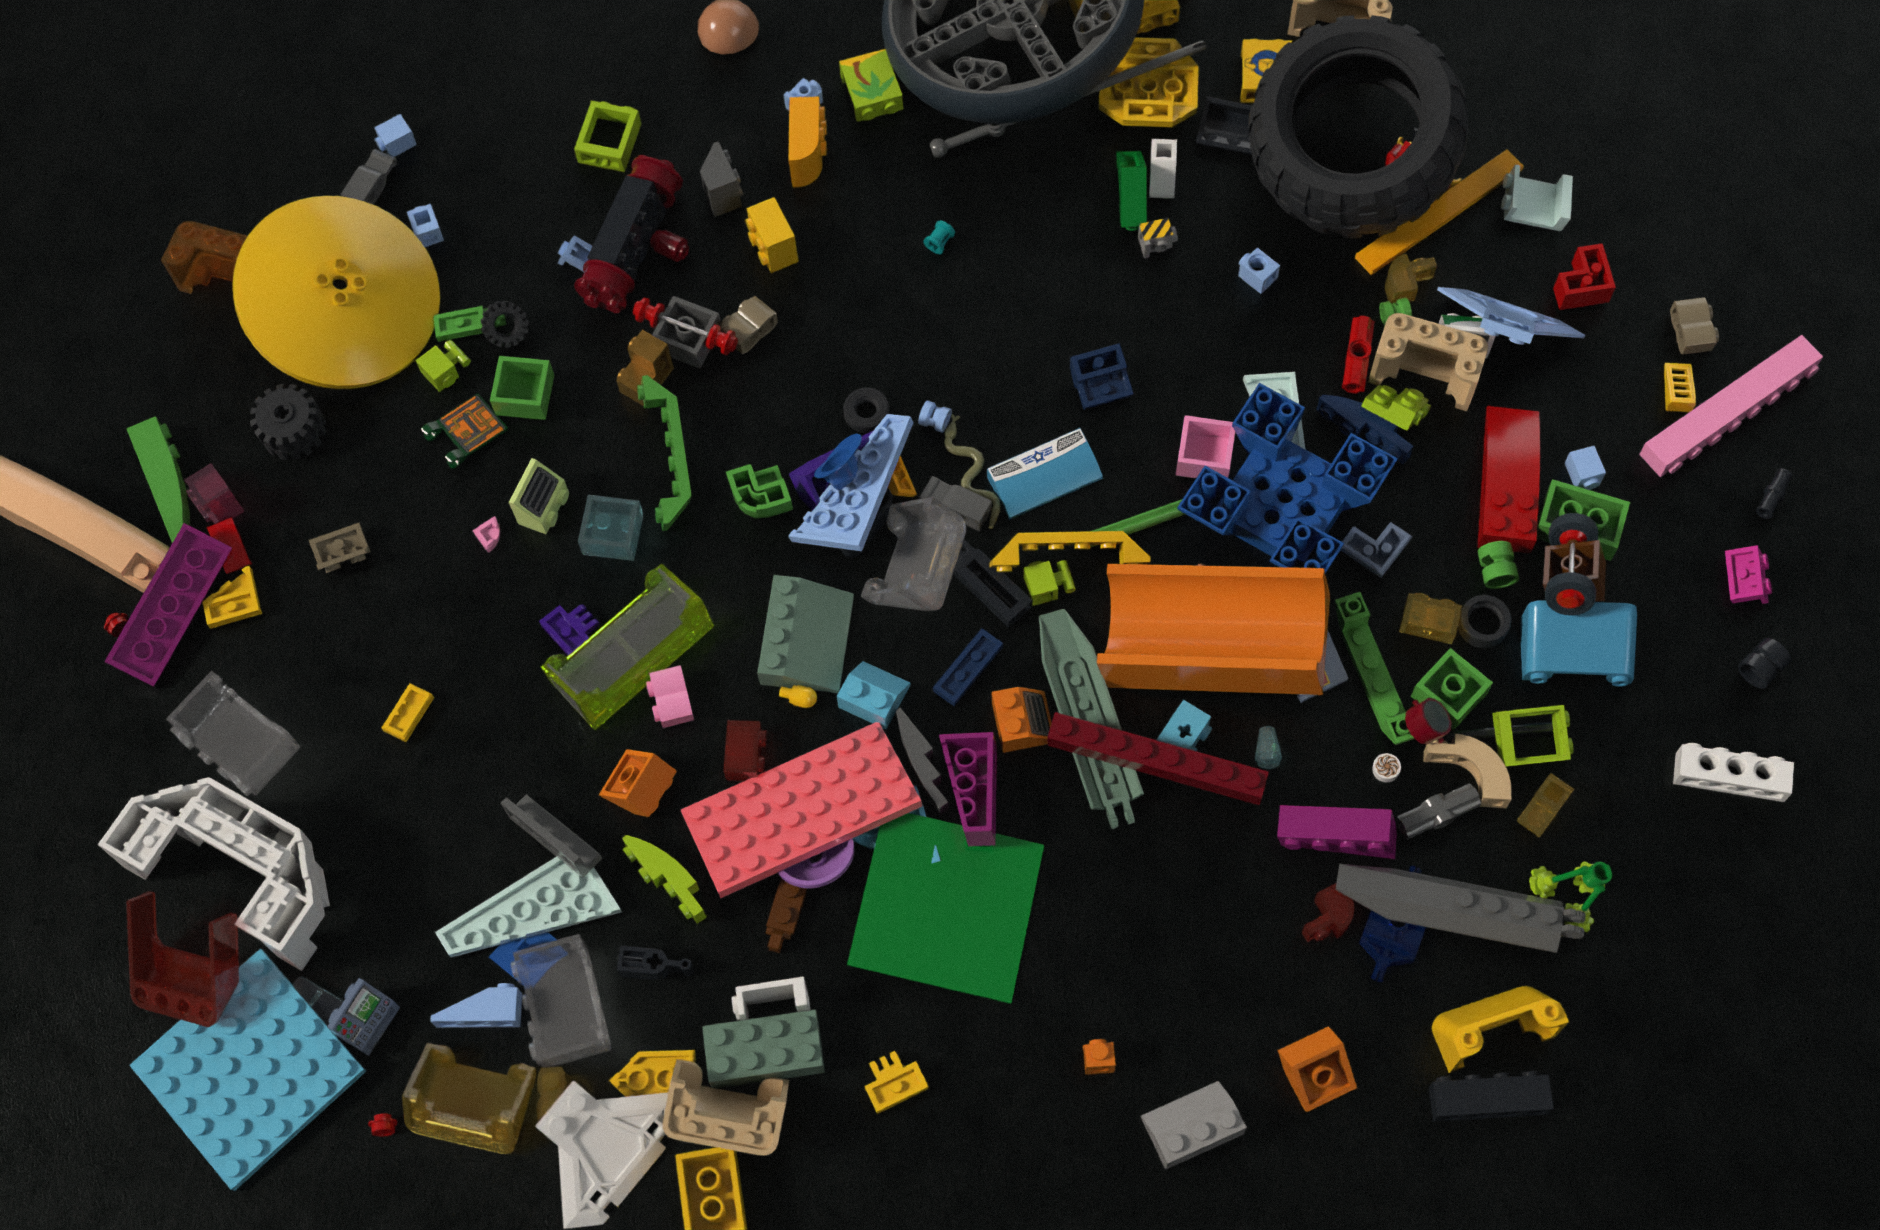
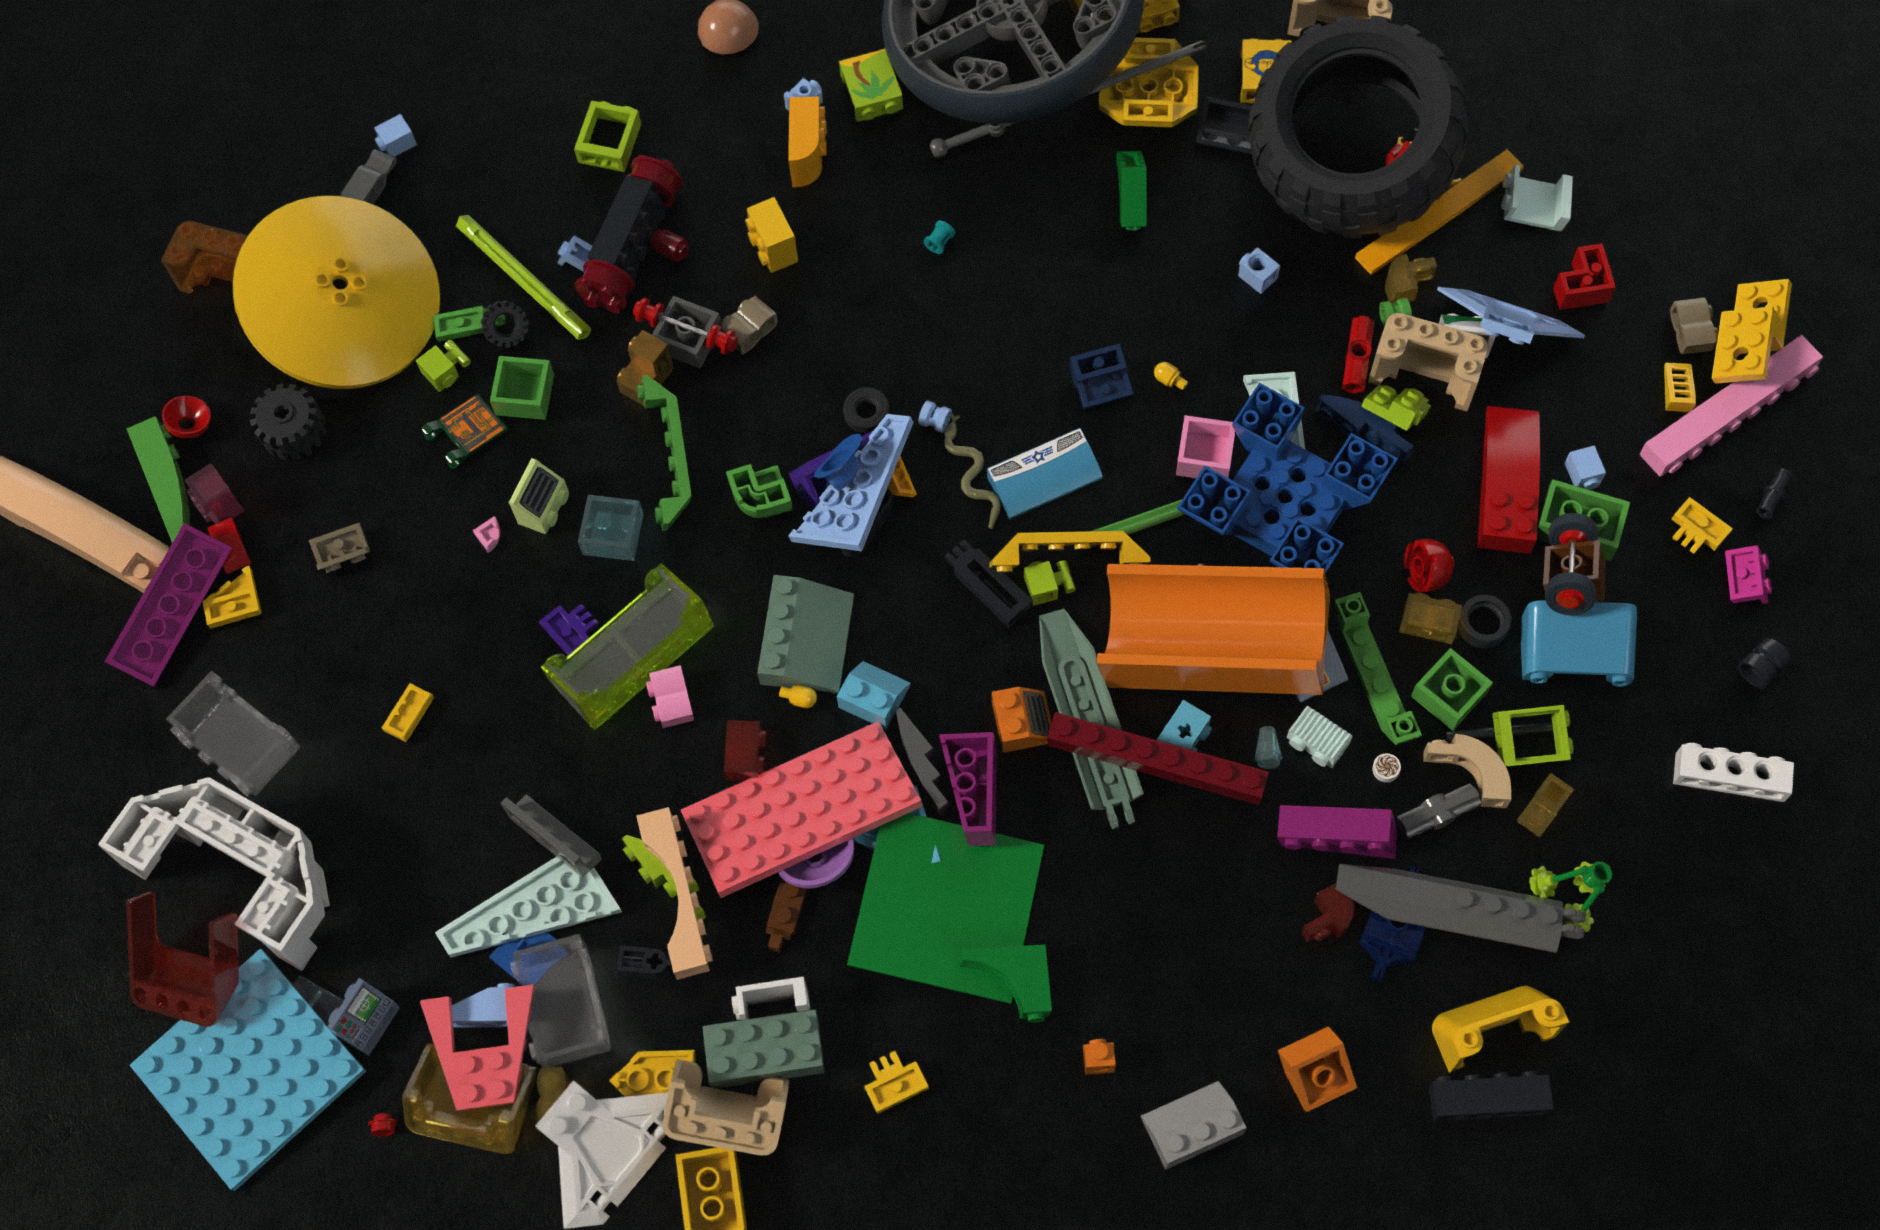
(115, 623): red plate -> none
(183, 409): none -> red piece
(425, 225): light blue brick -> none
(482, 1075): none -> coral wing
(523, 277): none -> lime piece
(638, 782): orange slope -> none
(686, 944): none -> light nougat arch
(720, 182): dark grey slope -> none
(922, 558): clear windscreen -> none
(967, 504): dark grey piece -> none
(968, 667): dark blue plate -> none
(1021, 971): none -> green arch
(1156, 236): brick -> none
(1162, 168): white slope -> none
(1169, 375): none -> yellow cylinder
(1318, 737): none -> light aqua brick
(1378, 554): sand blue brick -> none
(1428, 564): none -> red cylinder
(1428, 721): dark red piece -> none
(1498, 564): bright green wheel -> none
(1699, 526): none -> yellow hinge
(1752, 331): none -> yellow bracket

